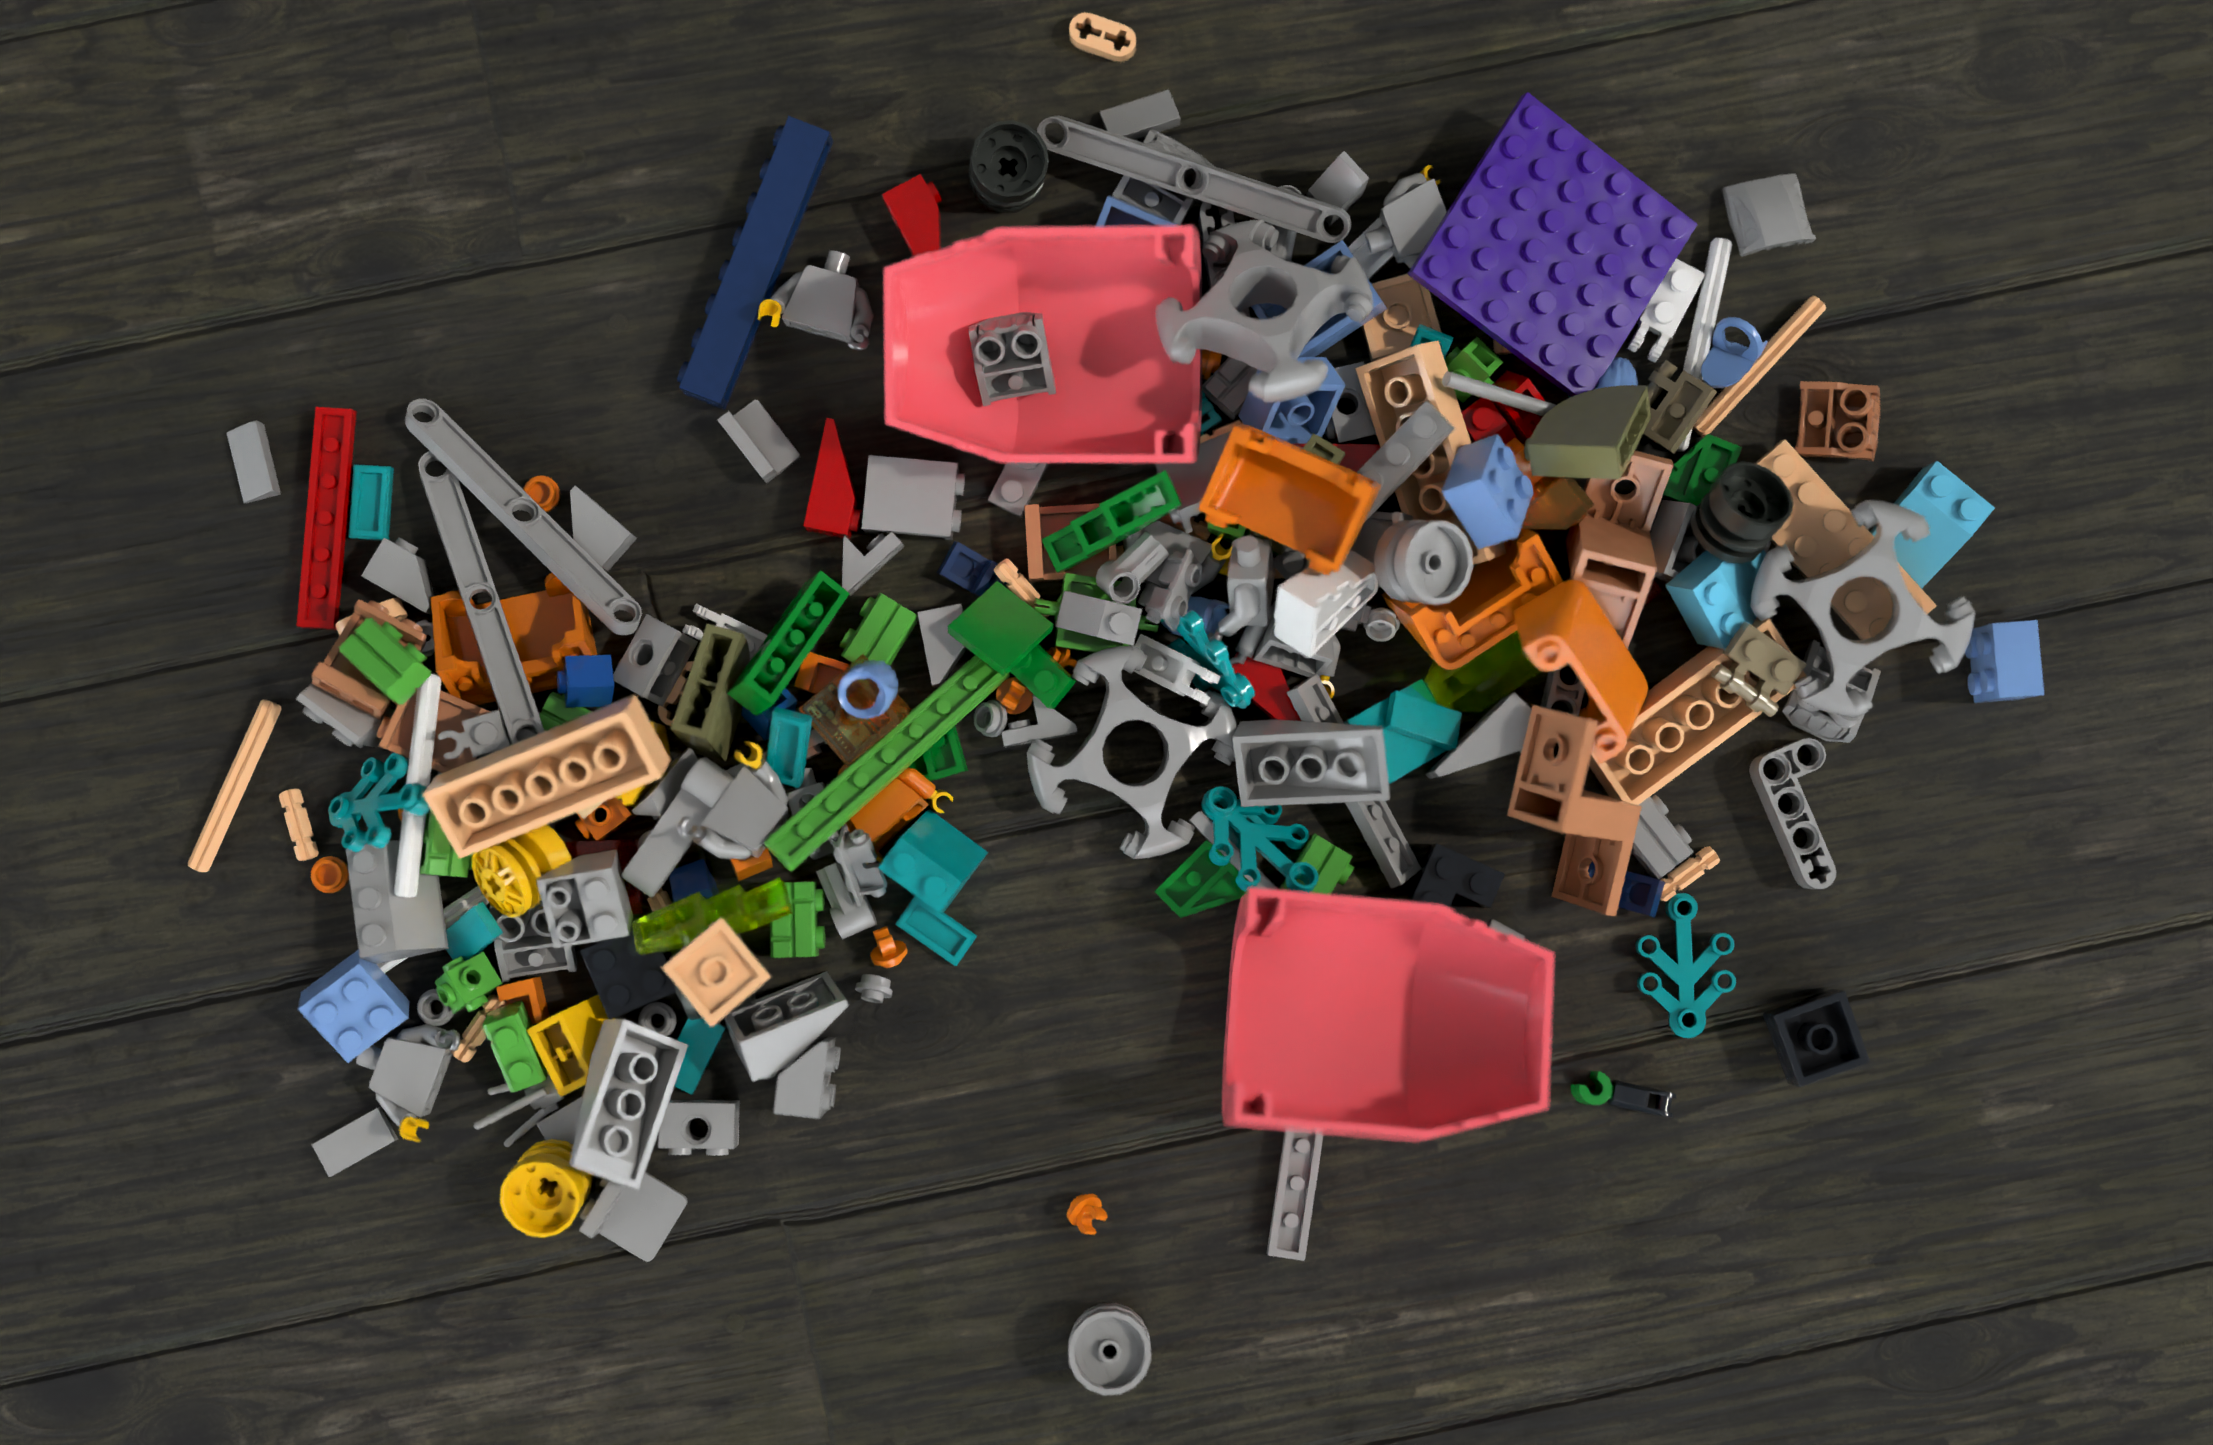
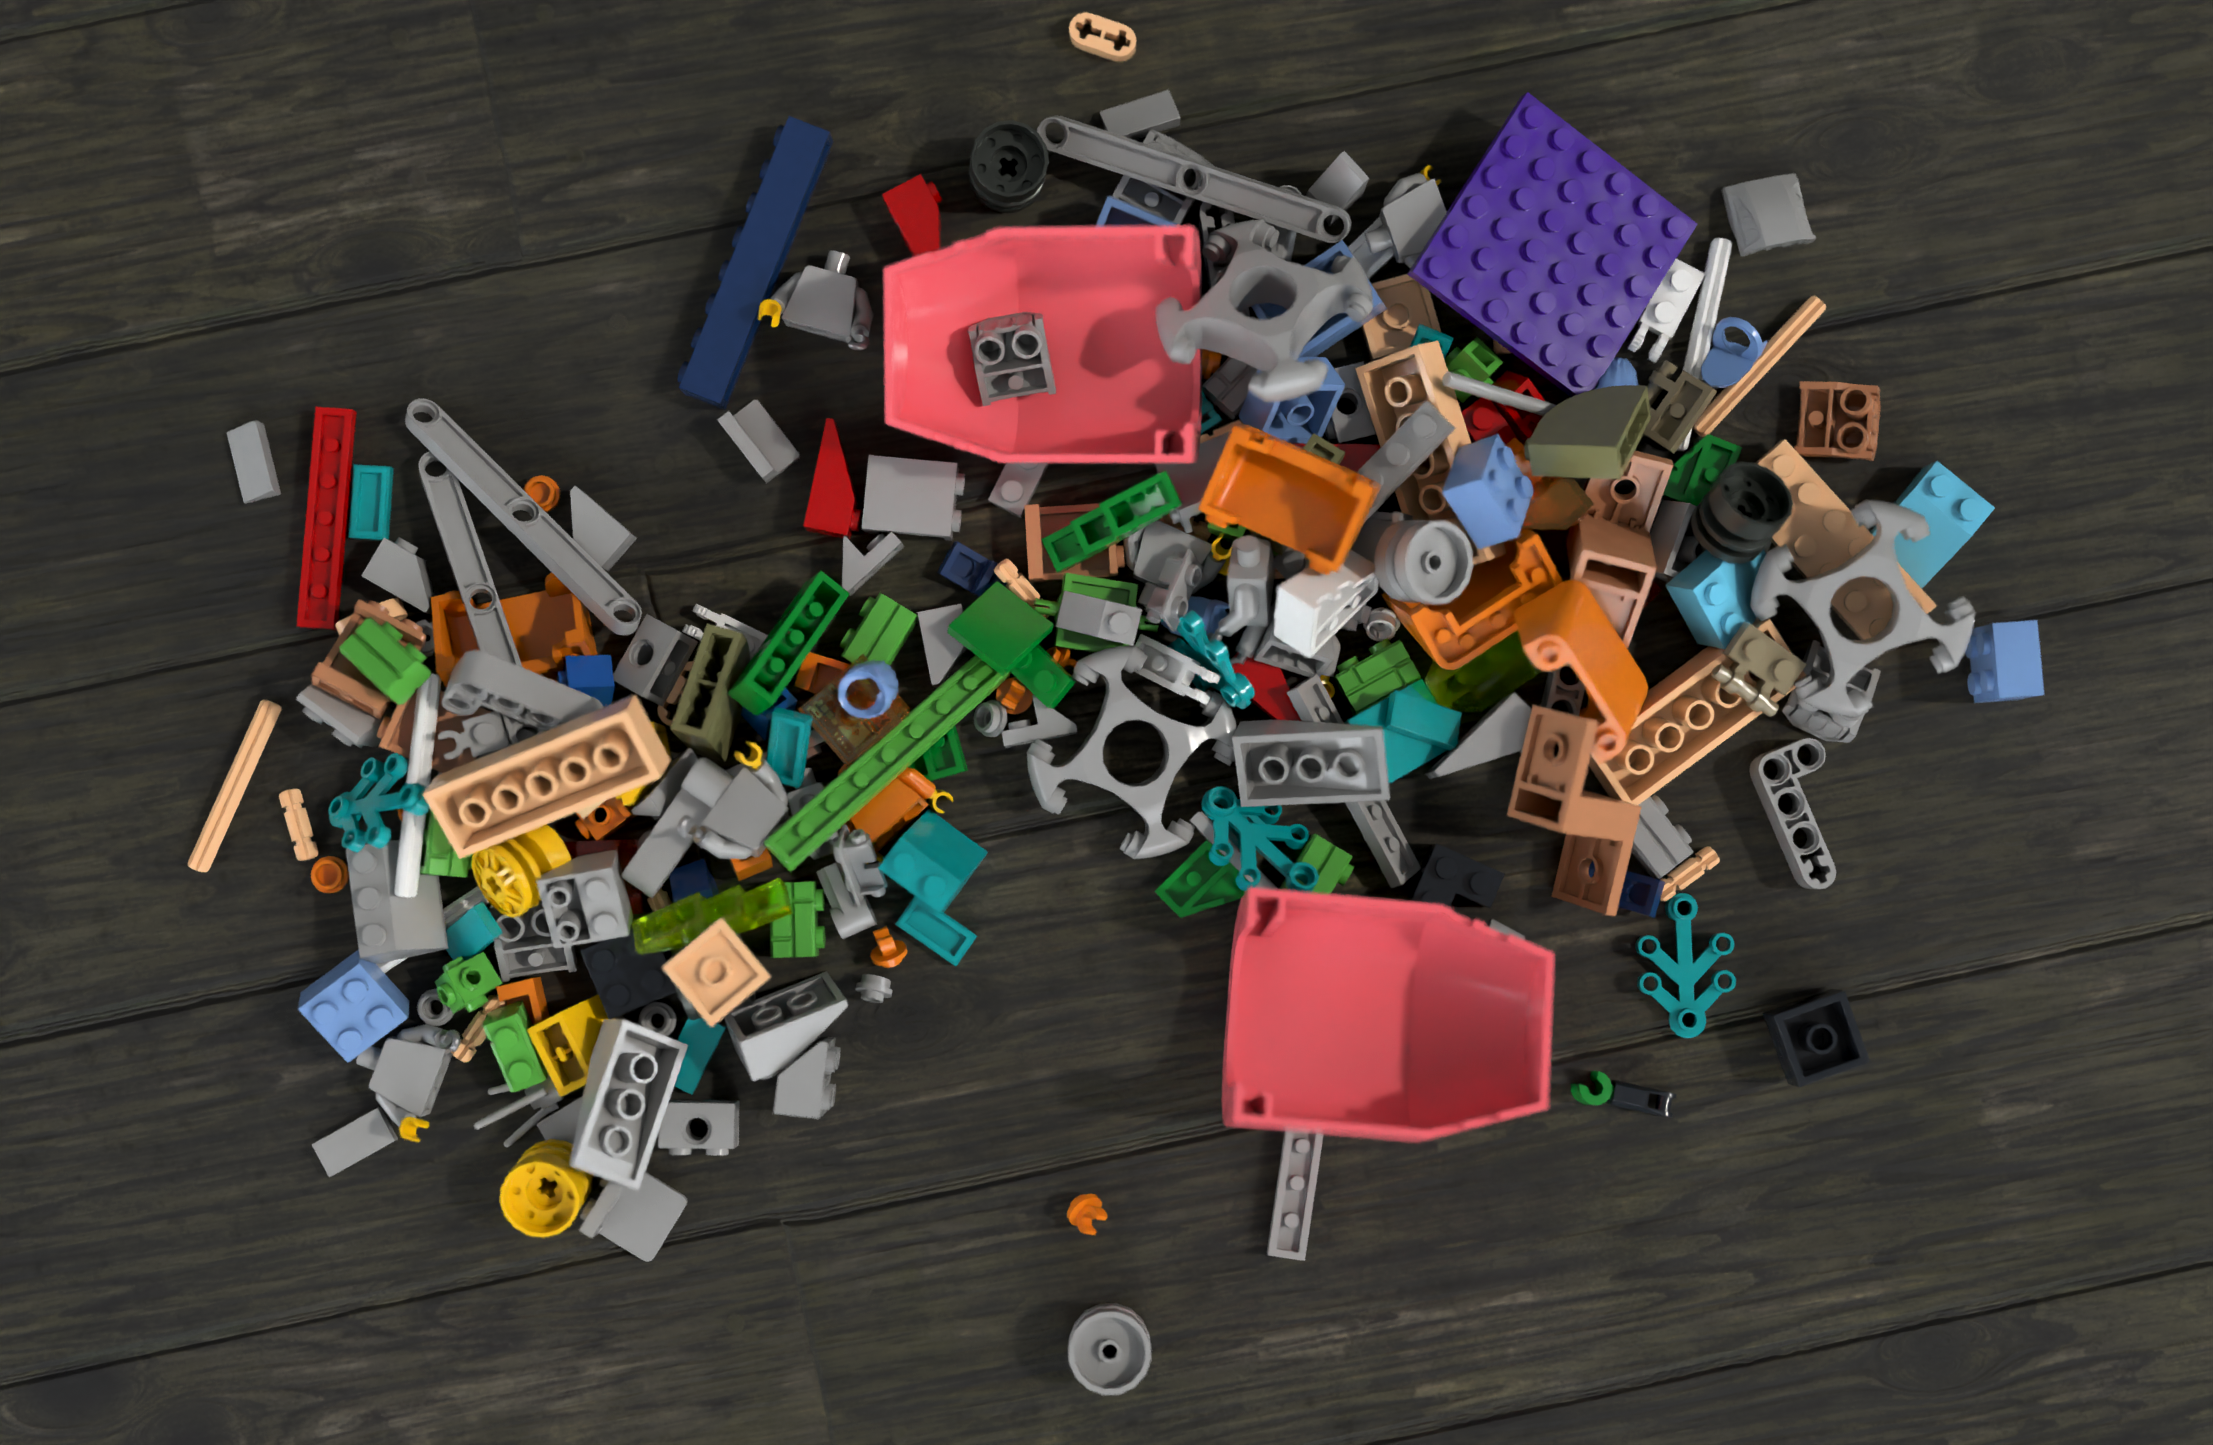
(513, 691): none -> light grey beam
(1134, 565): light grey piece -> none
(1376, 676): none -> bright green brick

